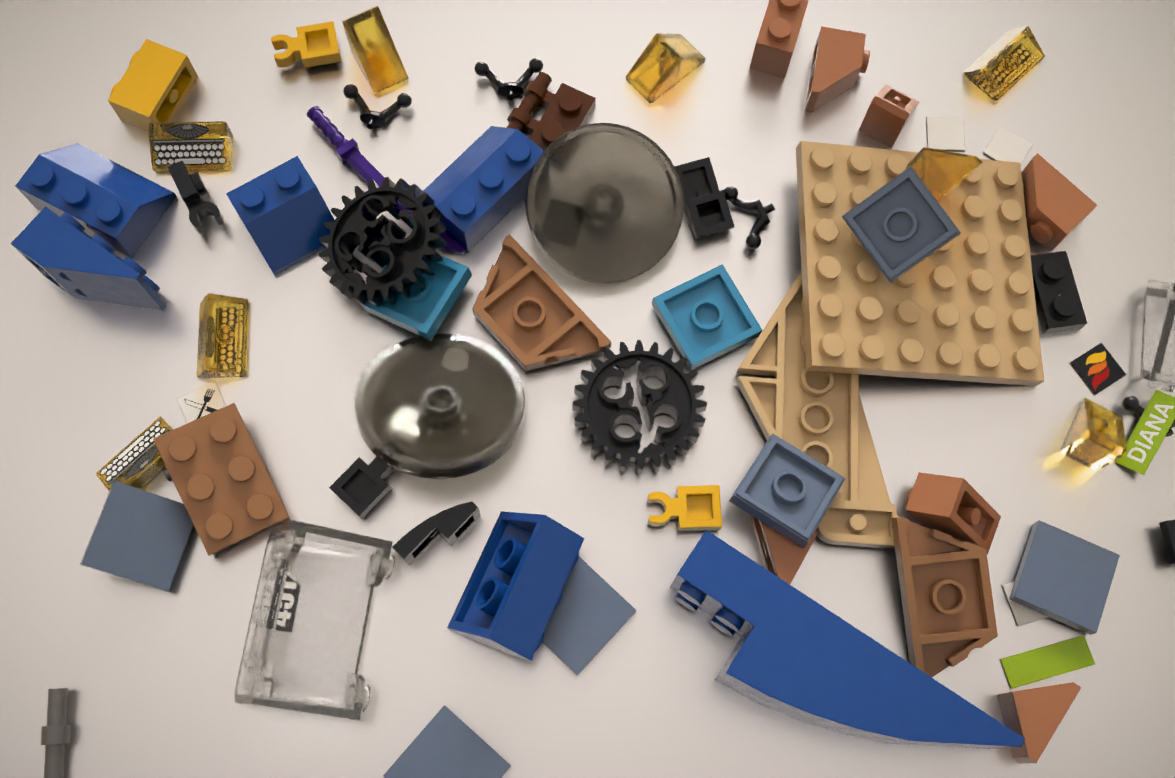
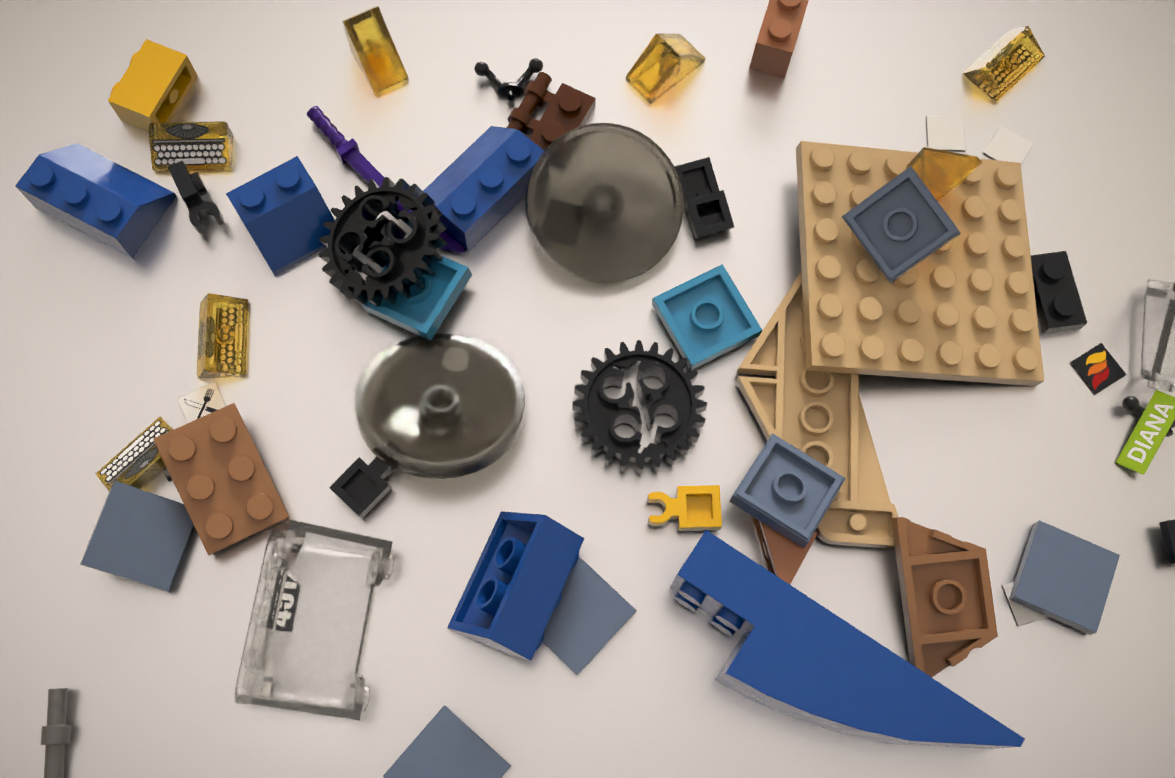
(84, 264): blue slope -> none
(314, 45): yellow plate -> none
(375, 118): black piece -> none
(448, 524): black slope -> none
(533, 313): medium nougat wing -> none
(753, 240): black piece -> none
(835, 65): nougat slope -> none
(888, 115): nougat slope -> none
(952, 508): nougat slope -> none
(1036, 716): nougat slope -> none
(1047, 661): lime sticker -> none
(1052, 203): nougat slope -> none
(1095, 436): clear yellow slope -> none

